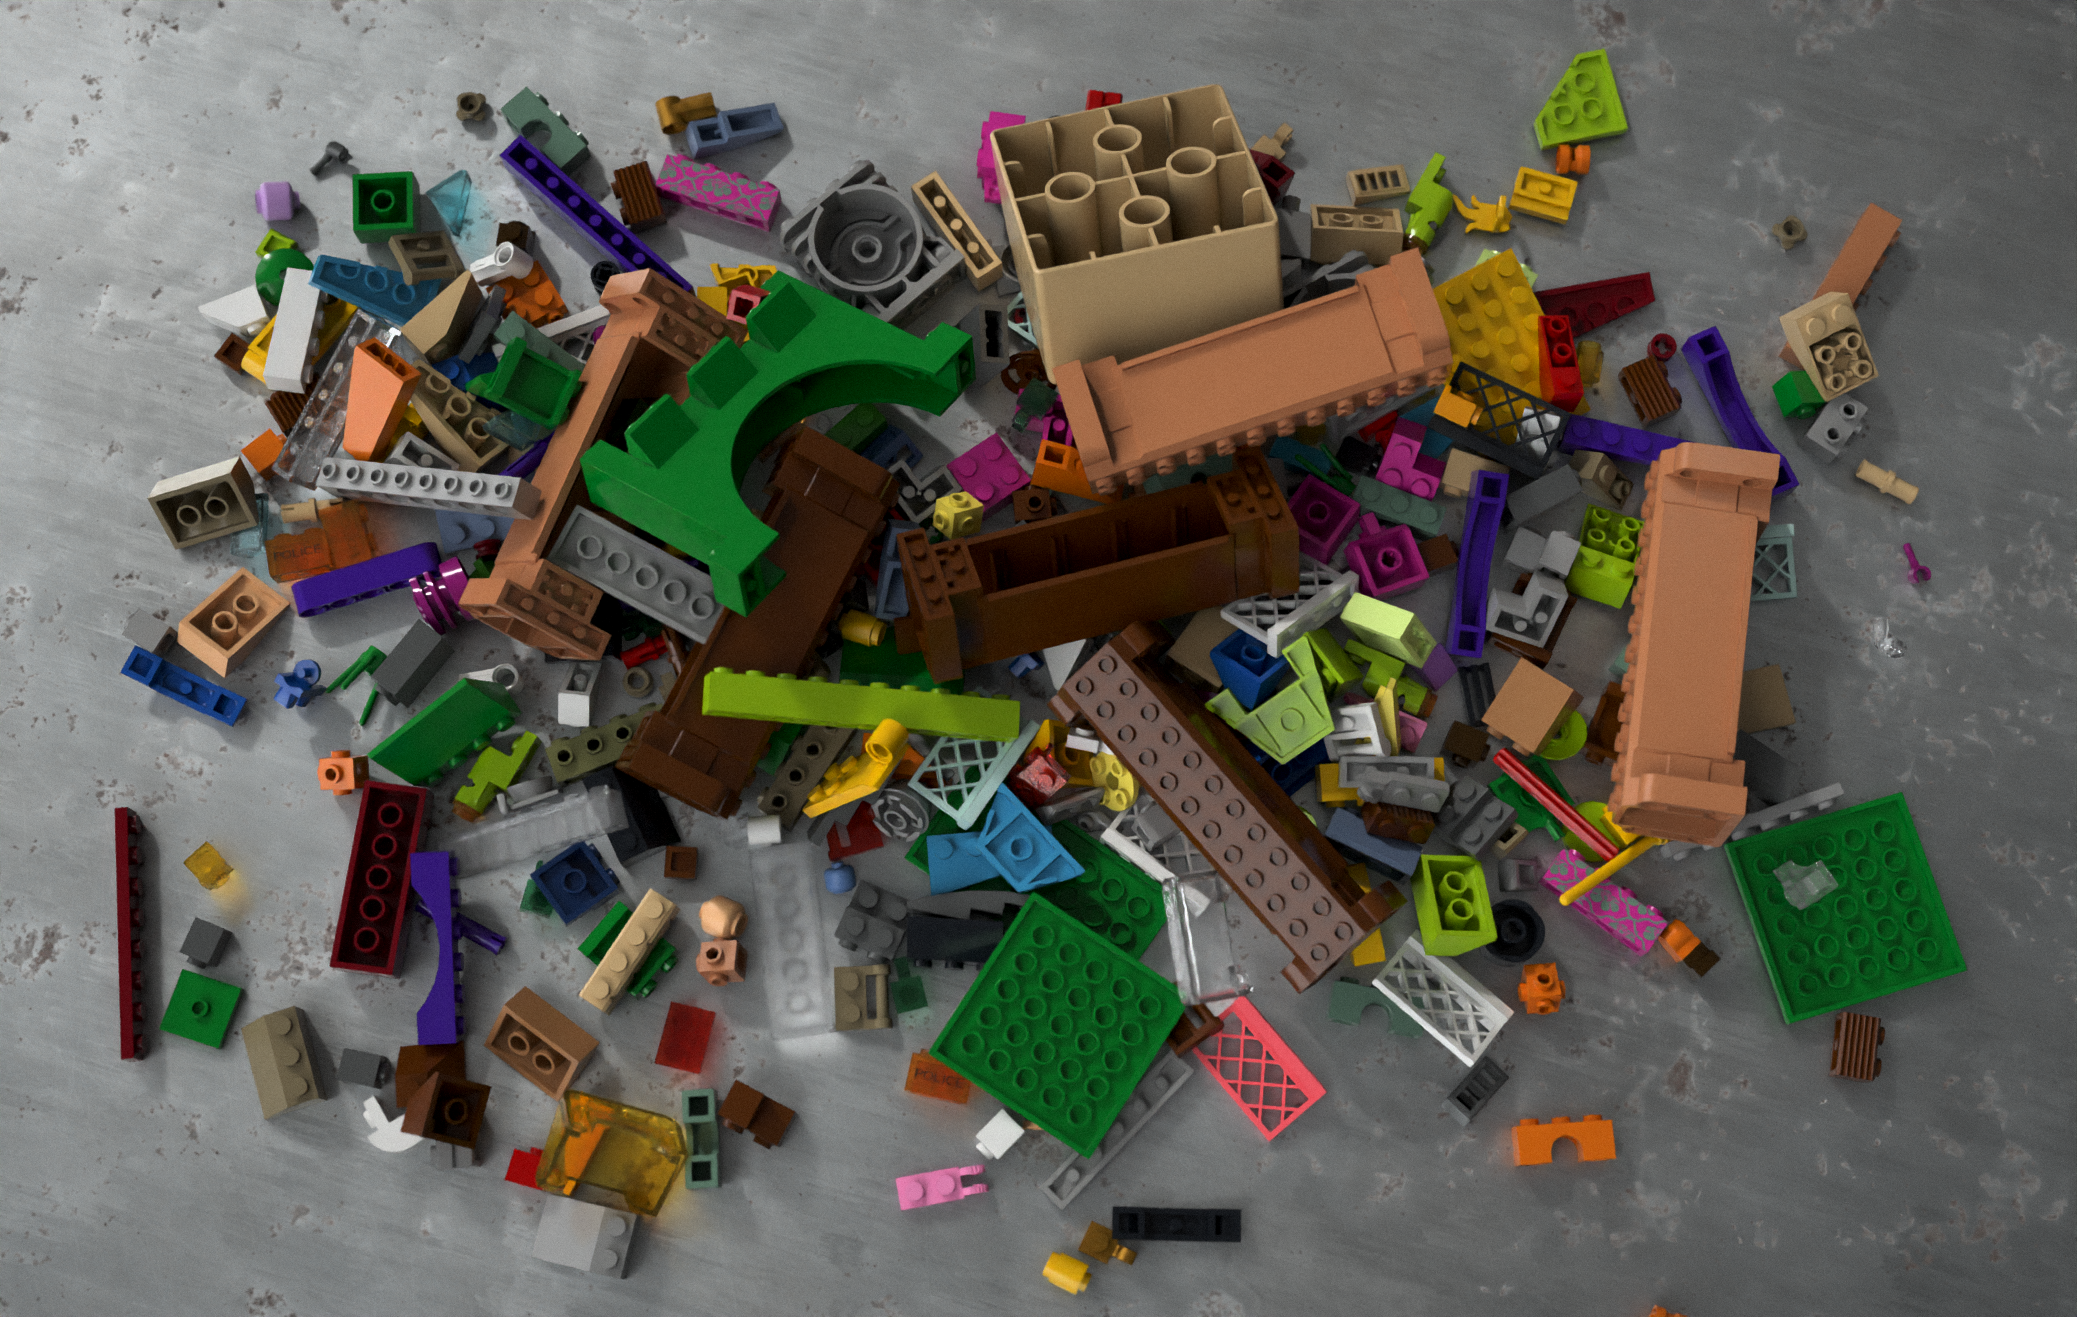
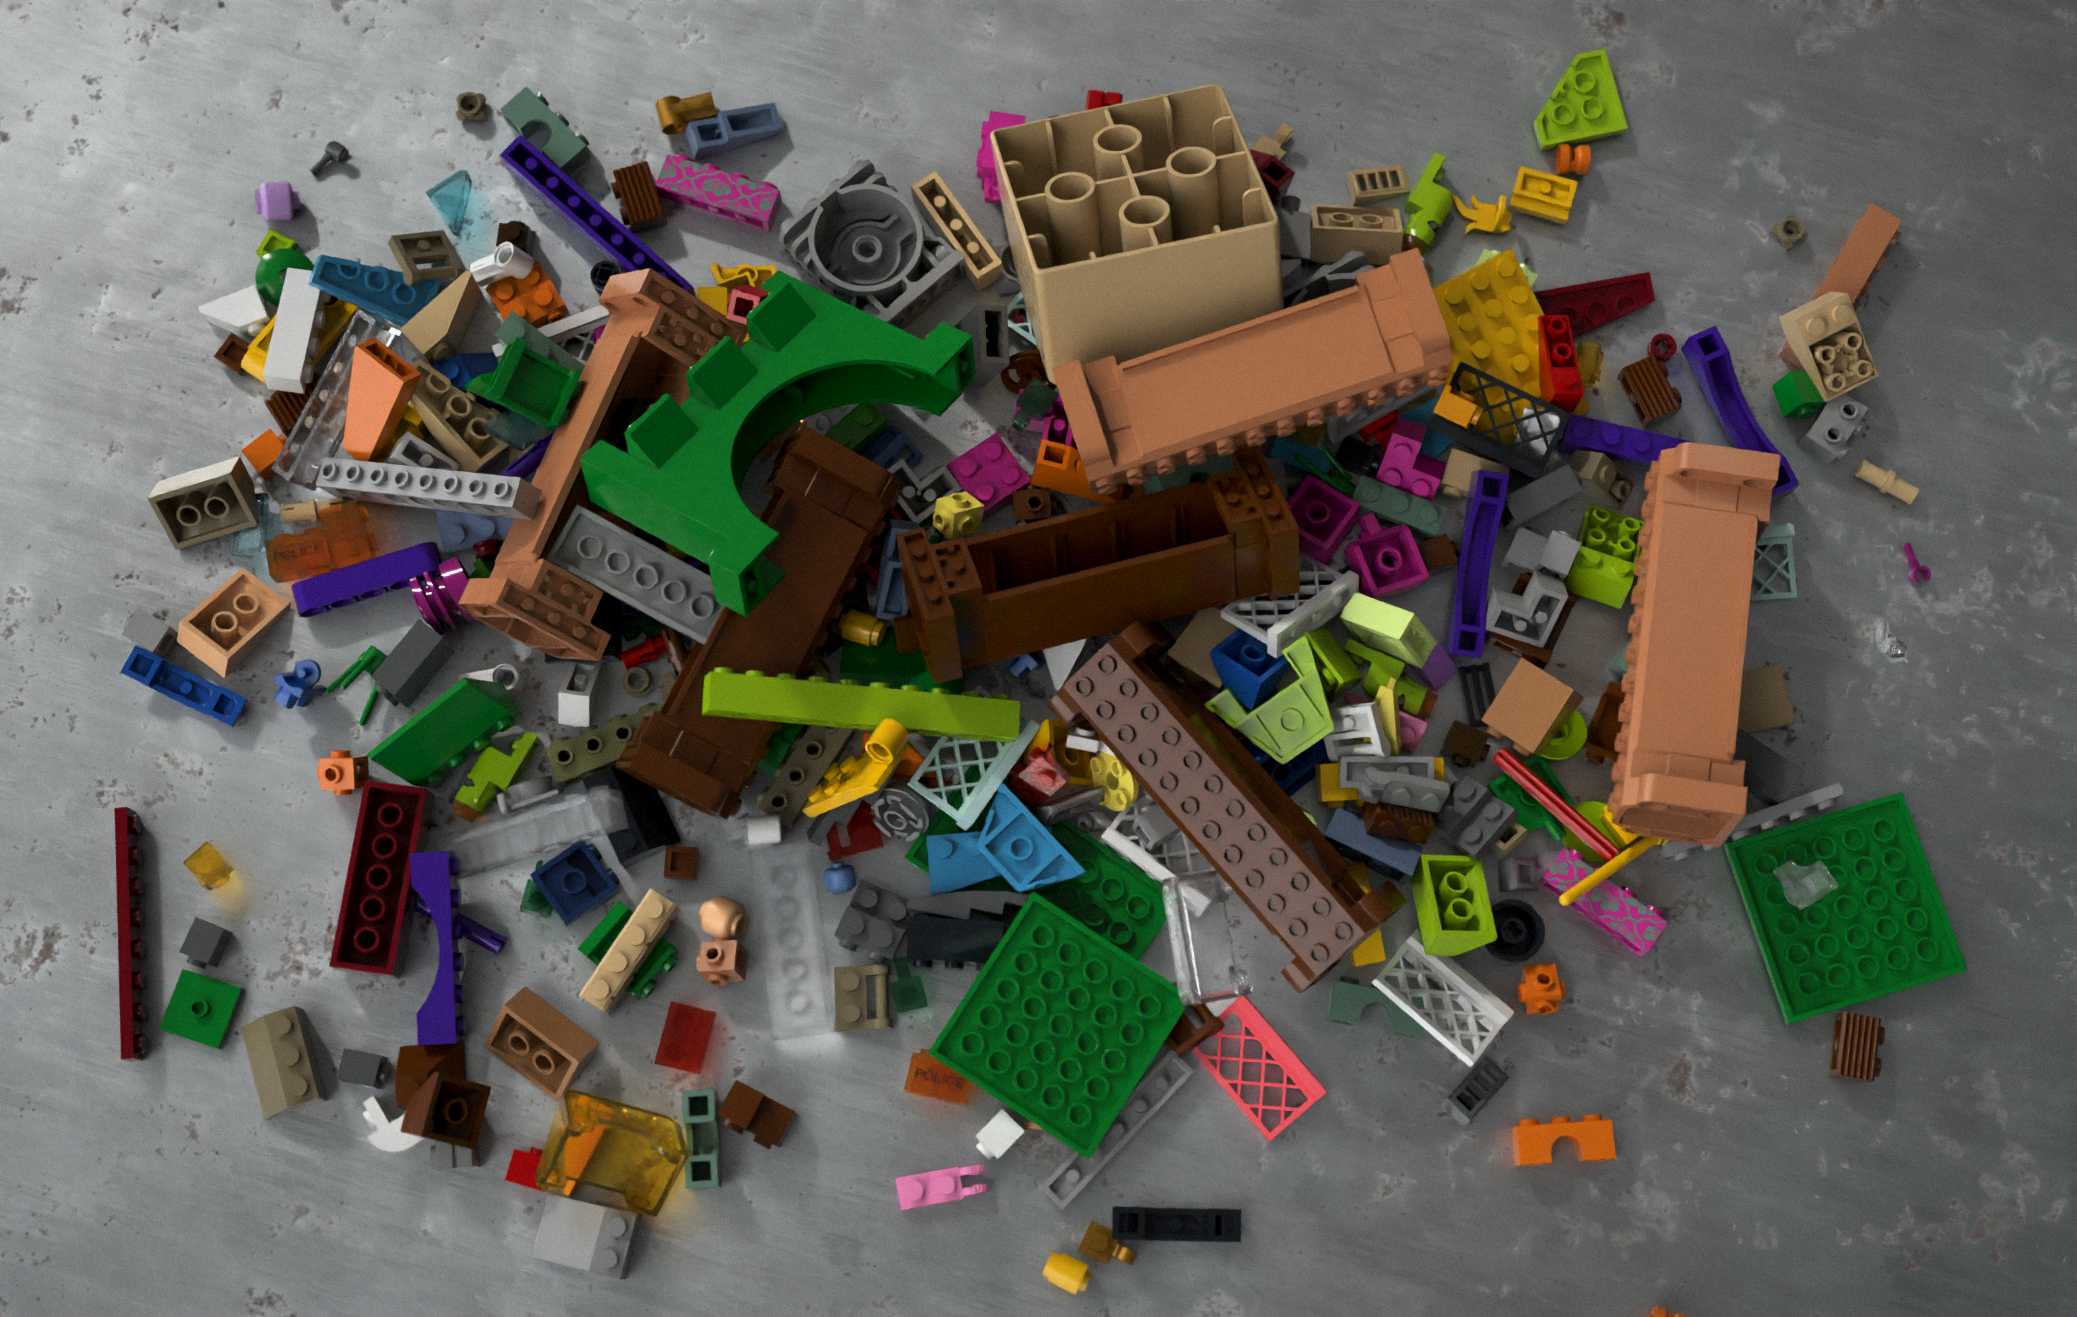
(385, 205): green brick -> none
(485, 322): dark grey plate -> none
(1687, 950): leg -> none

